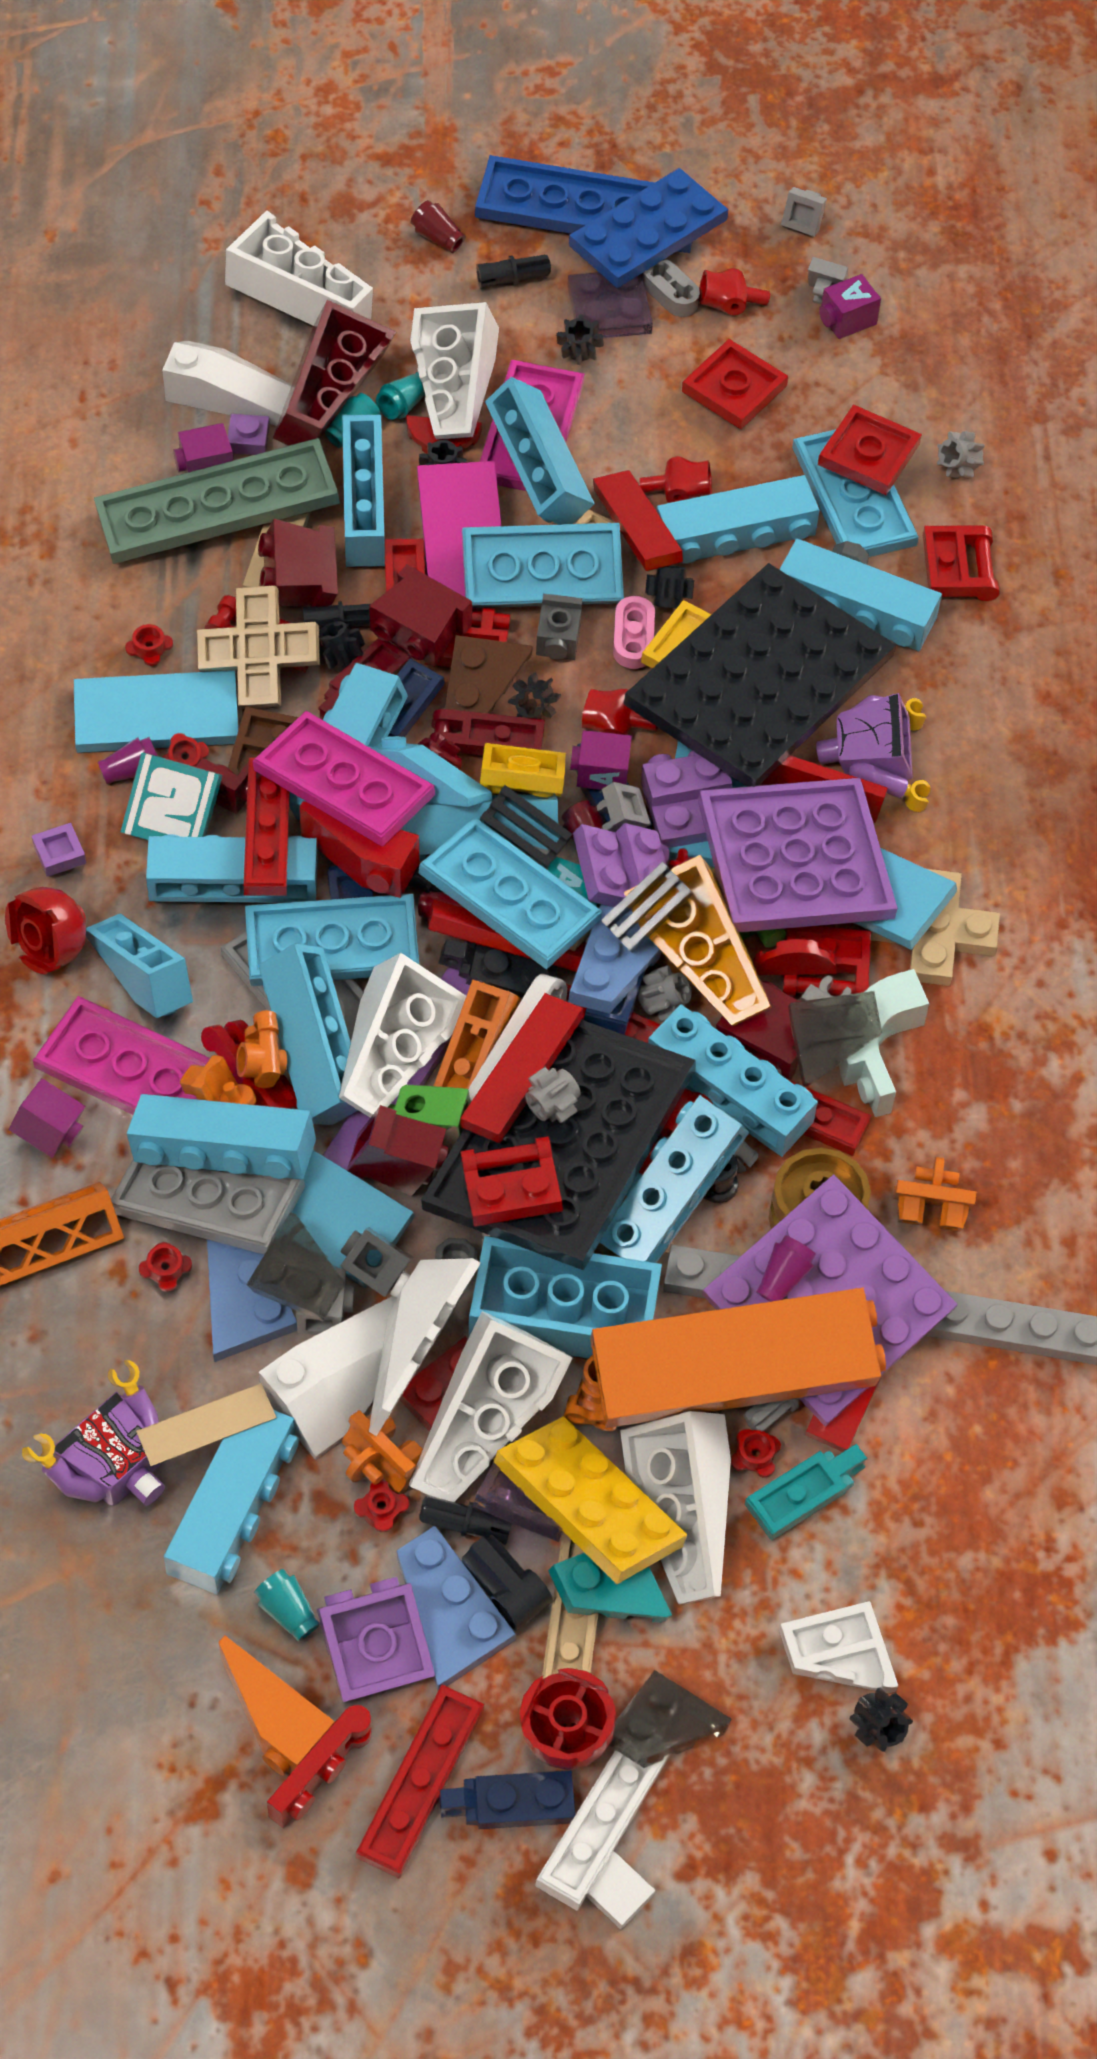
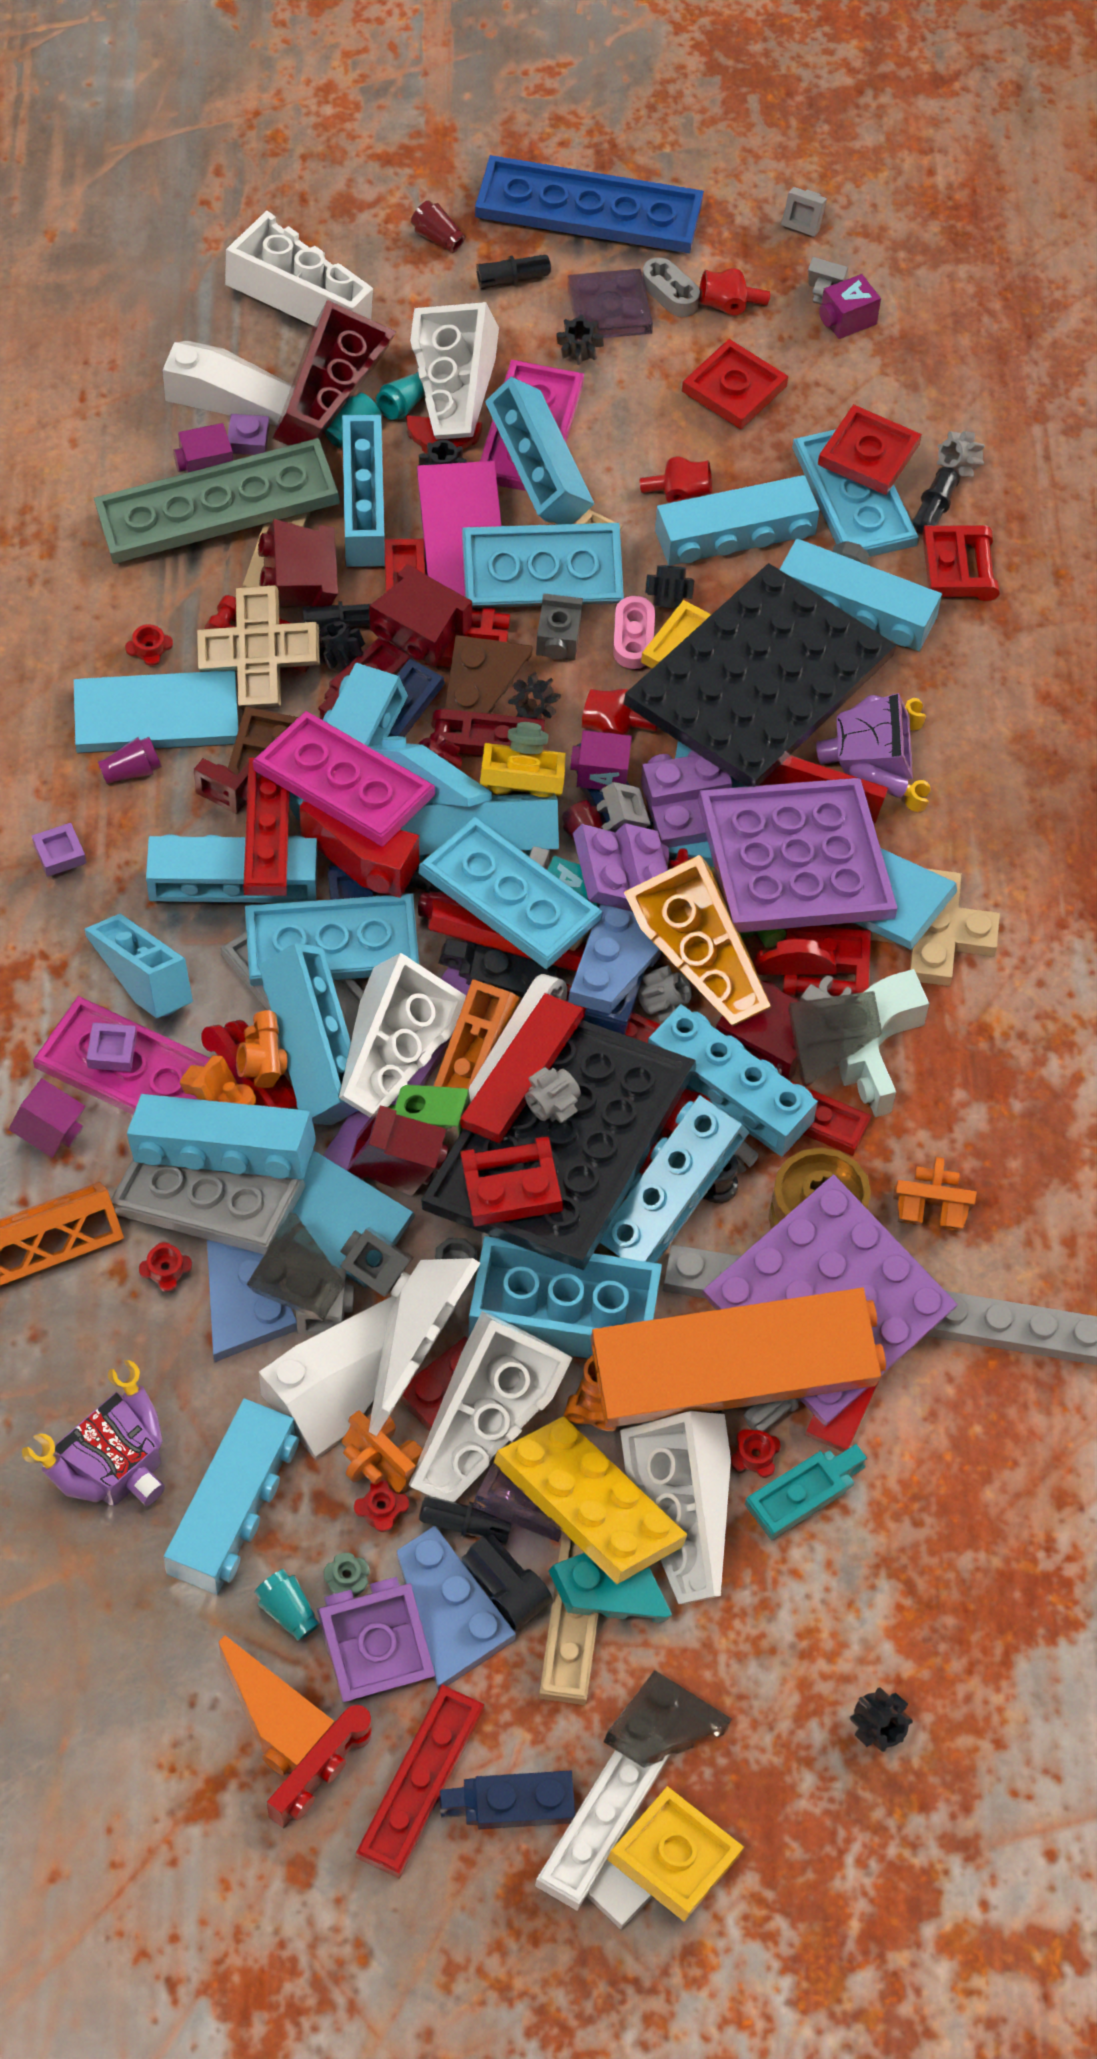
(46, 927): red cylinder -> none
(111, 1047): none -> medium lavender plate
(170, 799): tile -> none
(182, 744): red plate -> none
(206, 1424): tan sticker -> none
(347, 1562): none -> sand green plate
(527, 738): none -> sand green plate
(535, 814): black tile -> none
(568, 1718): red cylinder -> none
(636, 895): tile -> none
(638, 520): red tile -> none
(648, 227): blue plate -> none
(675, 1853): none -> yellow plate
(785, 1269): magenta cone -> none
(840, 1648): white wing -> none
(936, 499): none -> black axle

